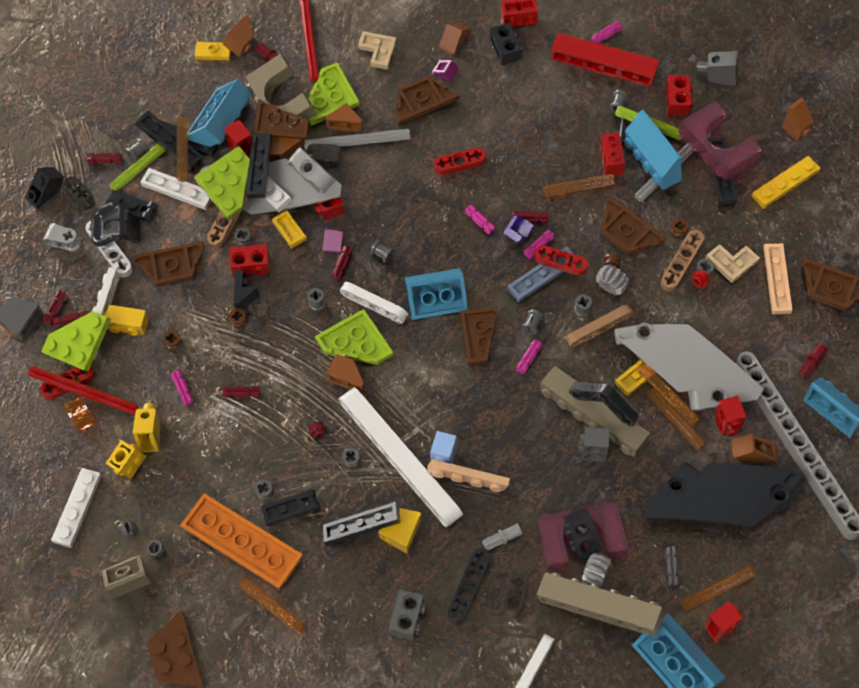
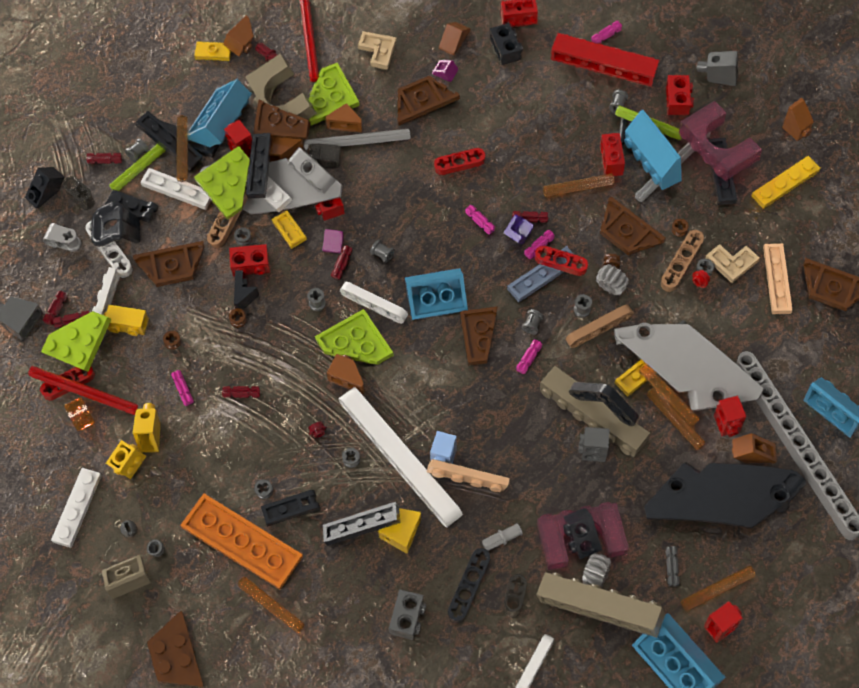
(813, 360): dark red axle -> none

